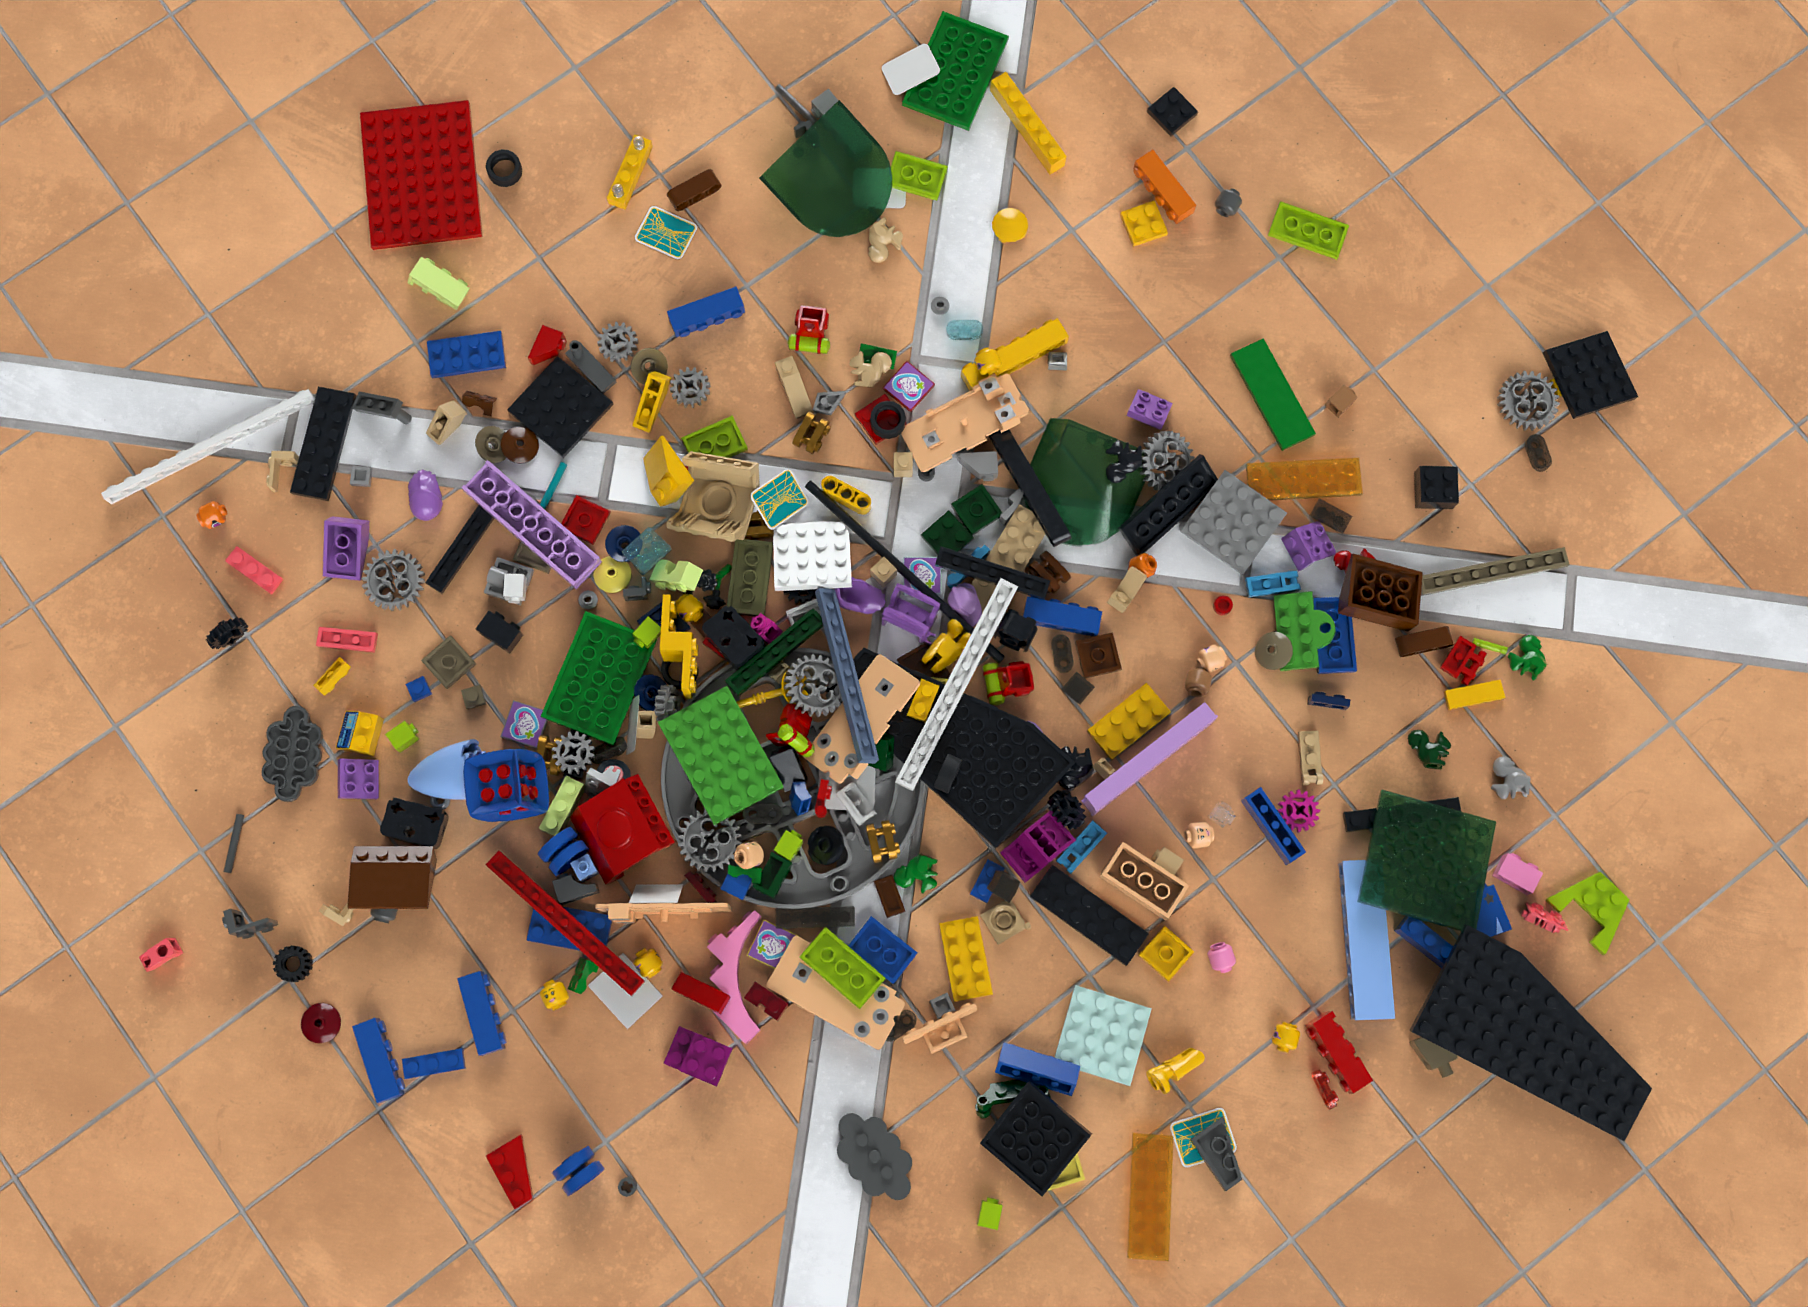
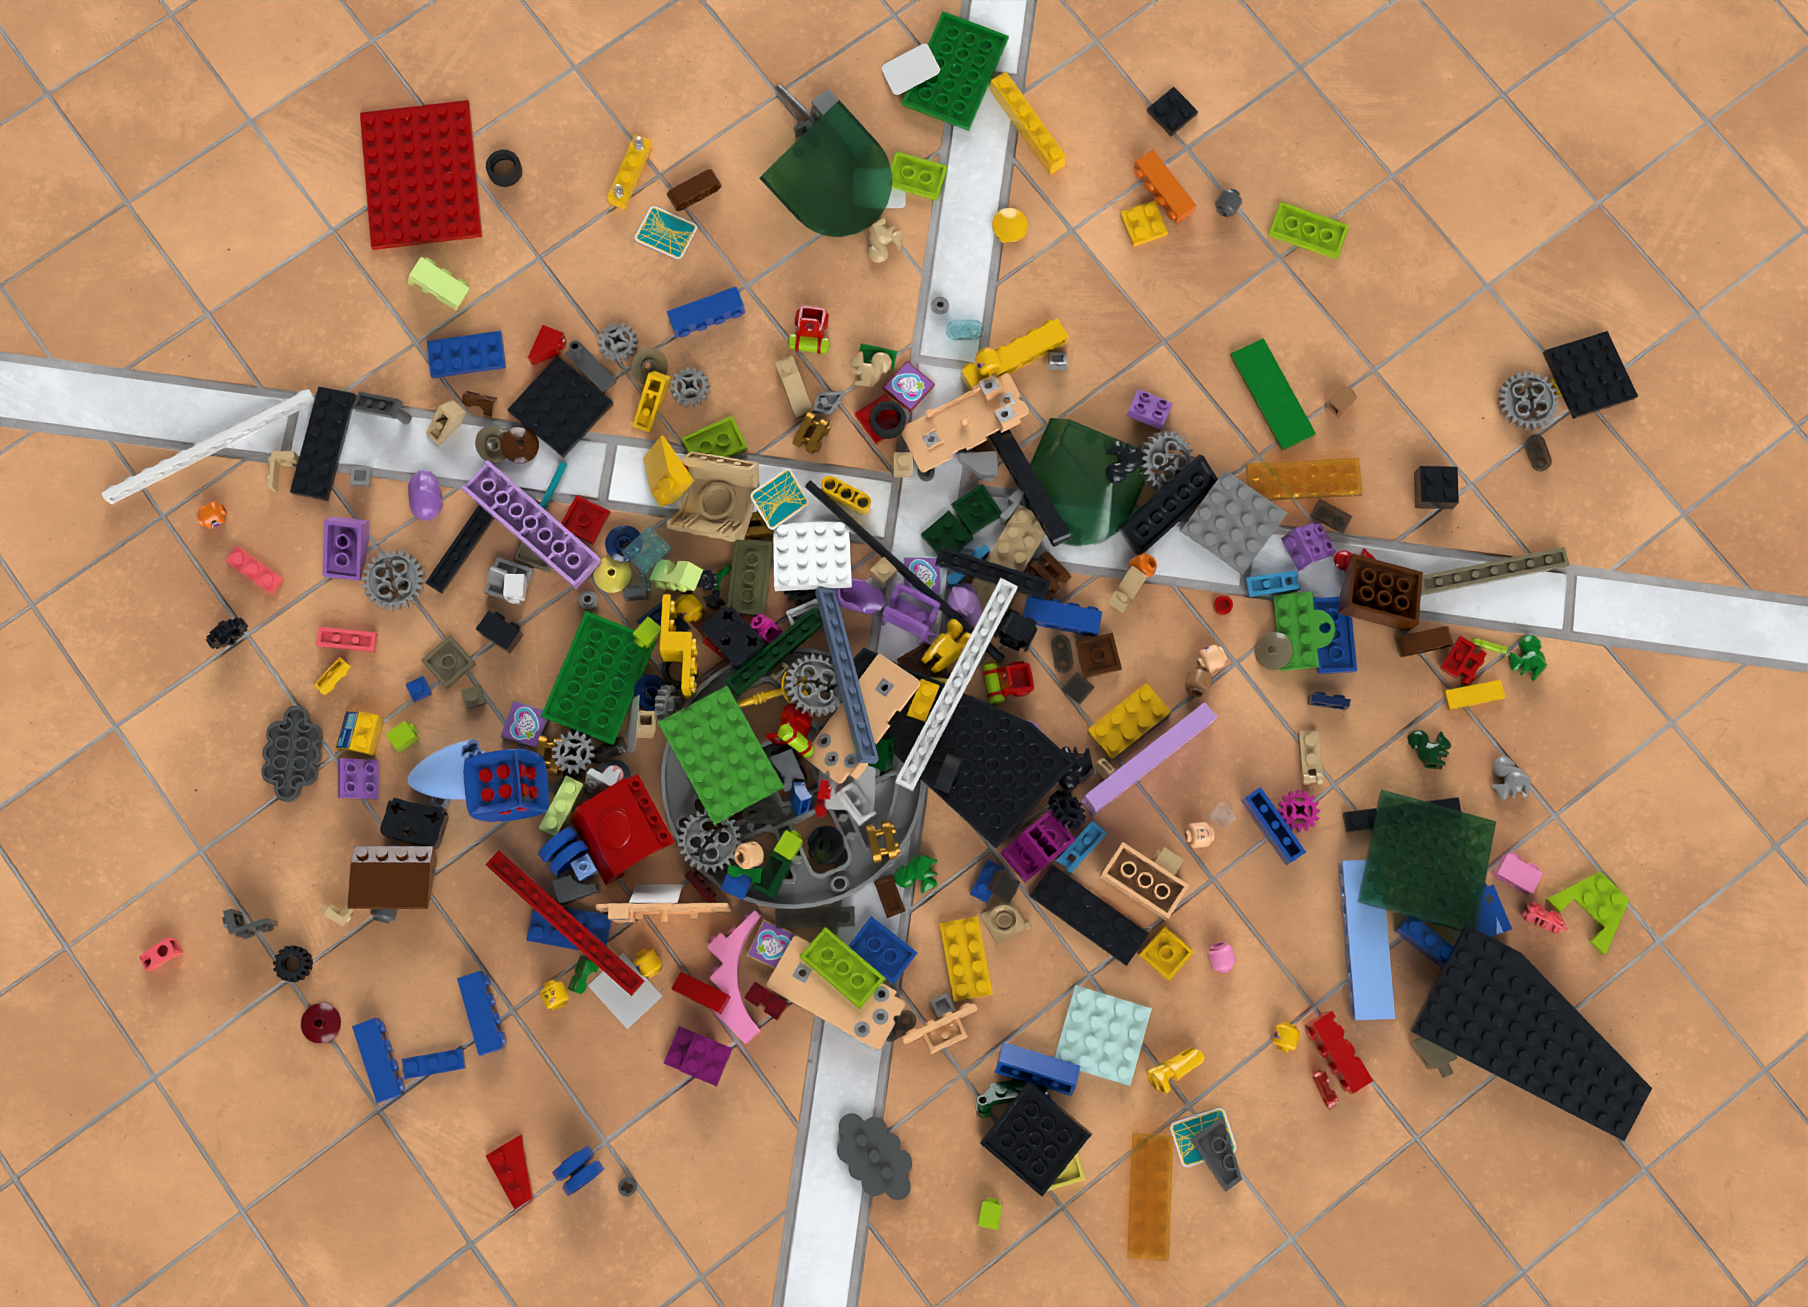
(233, 843): dark grey bar -> none

